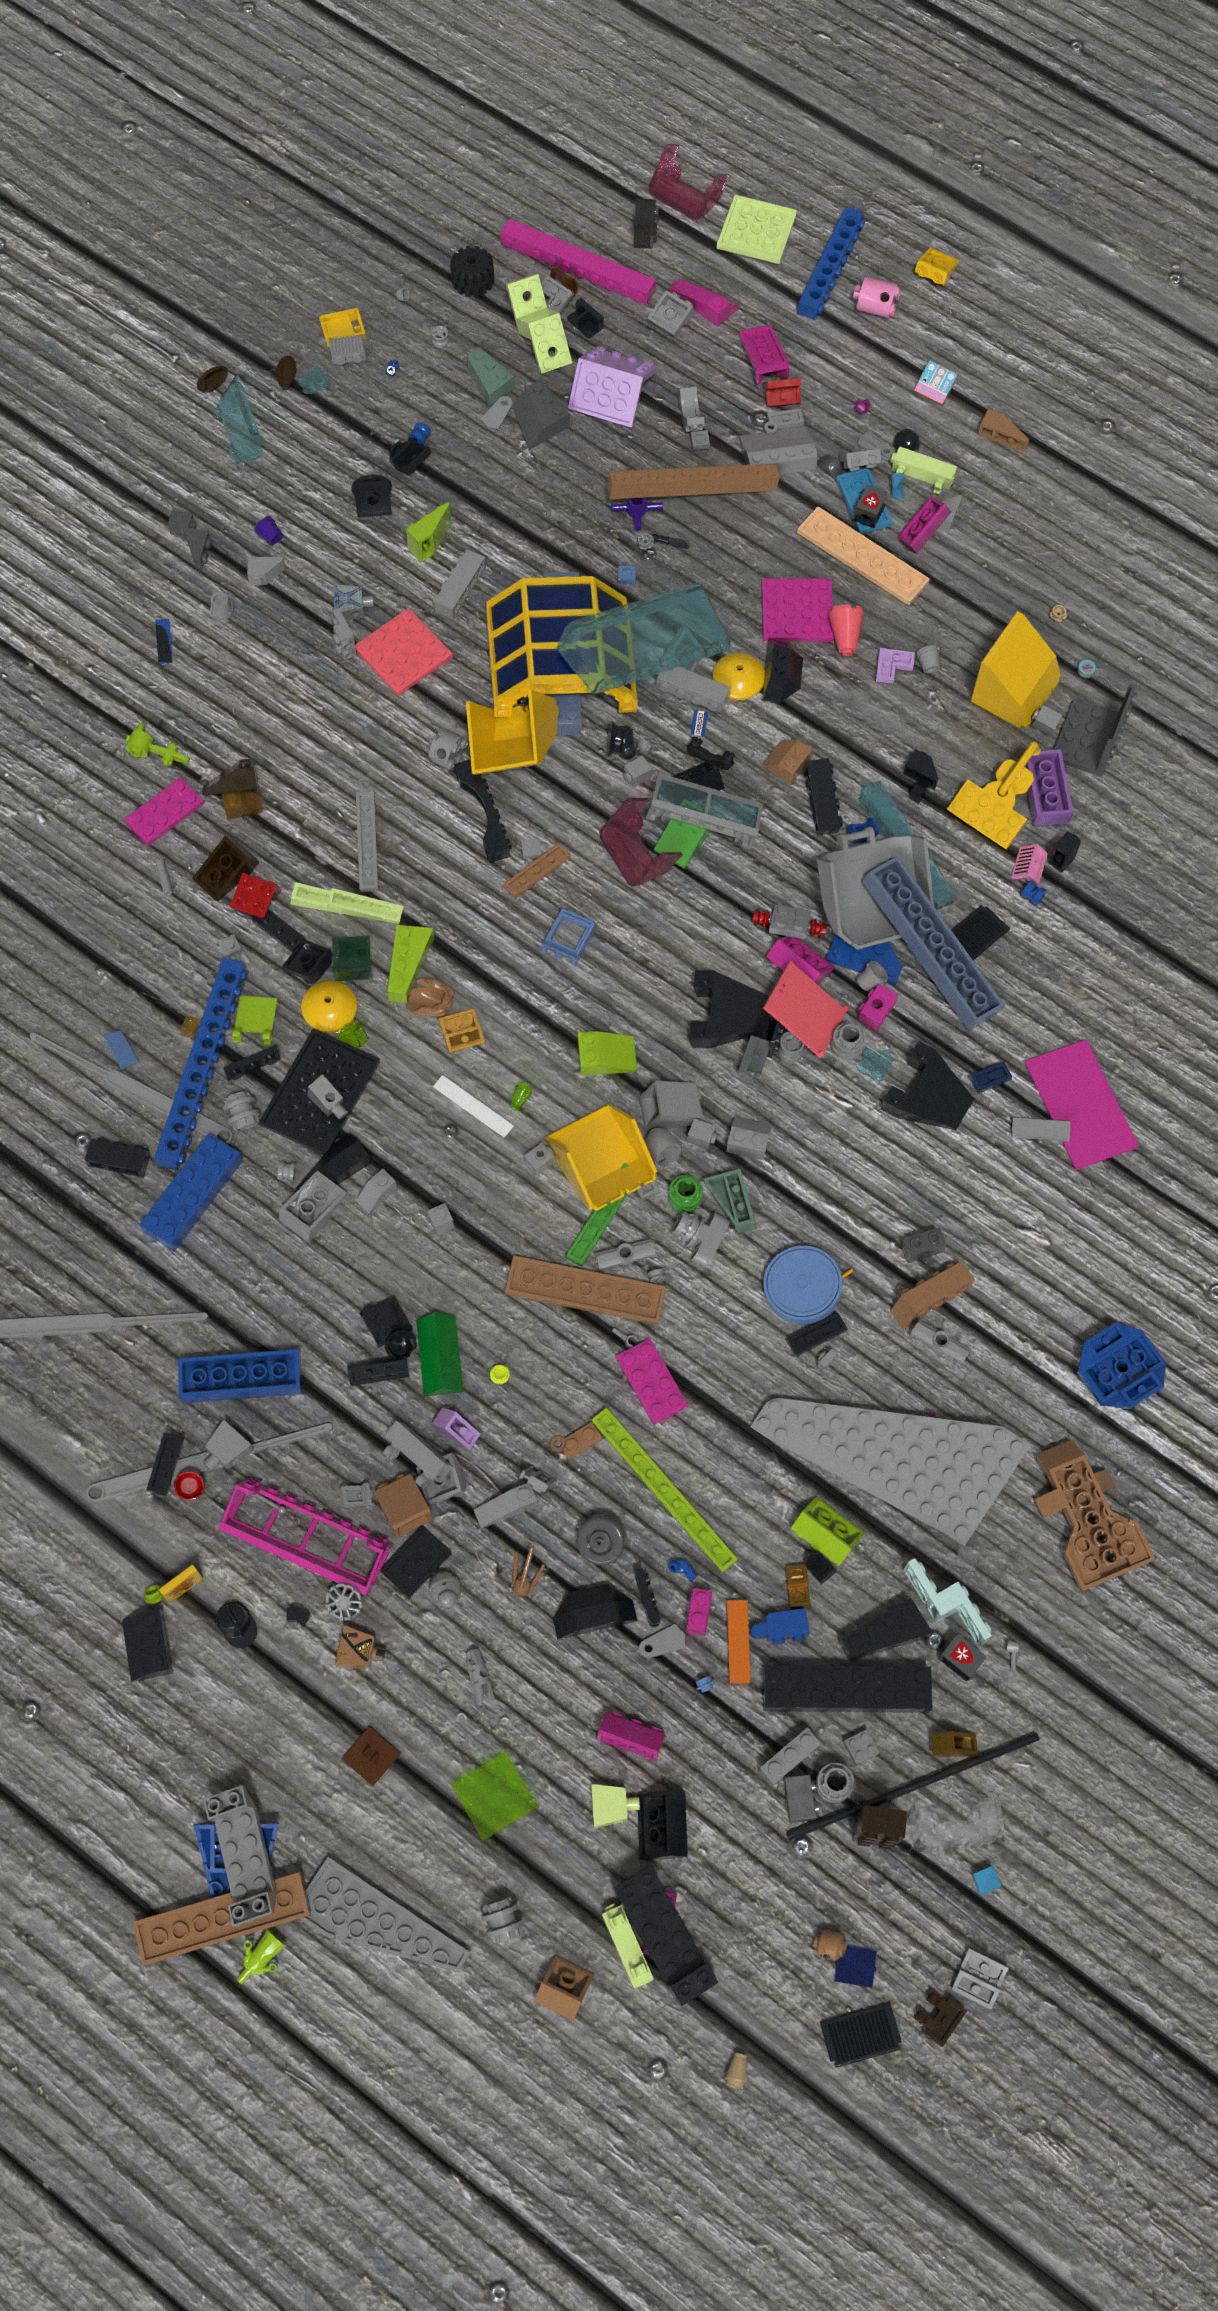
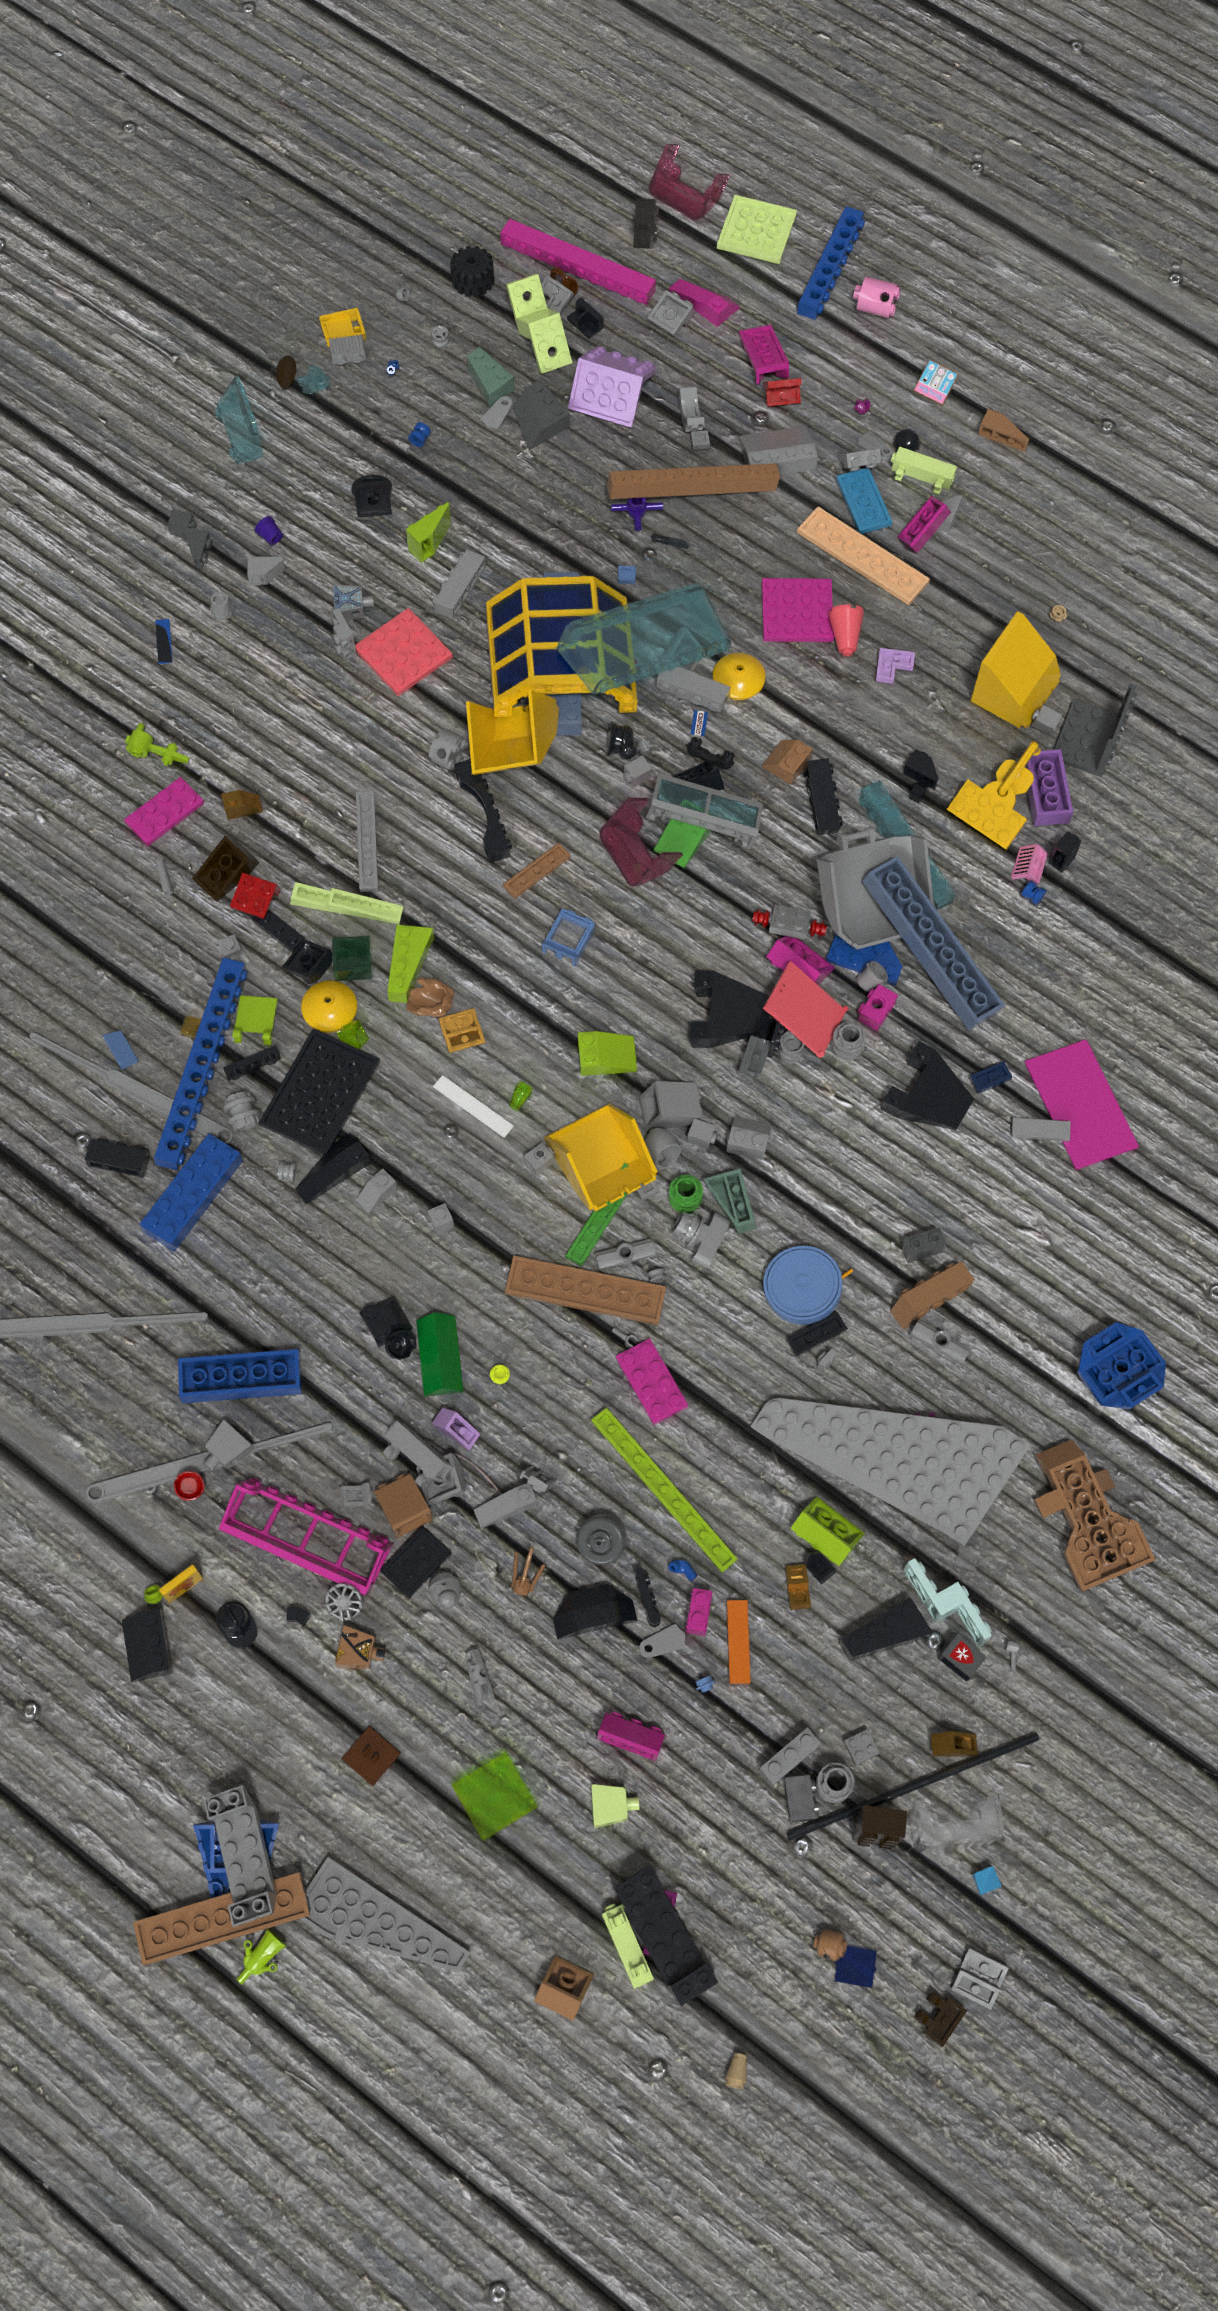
(165, 1464): black plate -> none
(212, 378): dark brown arm -> none
(236, 778): dark brown slope -> none
(281, 1509): light grey hinge -> none
(311, 1206): light grey slope -> none
(321, 1092): light grey torso -> none
(378, 1371): black plate -> none
(408, 455): black slope -> none
(502, 1920): light grey piece -> none
(531, 848): light grey tile -> none
(577, 1442): medium nougat hinge -> none
(645, 537): light grey plate -> none
(662, 1825): black slope -> none
(782, 672): black wedge -> none
(782, 1626): blue hinge -> none
(784, 420): light grey hinge -> none
(831, 464): flat silver hair -> none
(847, 1689): black brick -> none
(860, 827): blue bracket -> none
(861, 2035): black window -> none
(870, 506): piece -> none
(874, 1062): clear light blue plate -> none
(896, 485): dark azure slope -> none
(929, 658): light grey piece -> none
(936, 266): yellow plate -> none
(979, 931): black window -> none
(1086, 668): light grey tile -> none

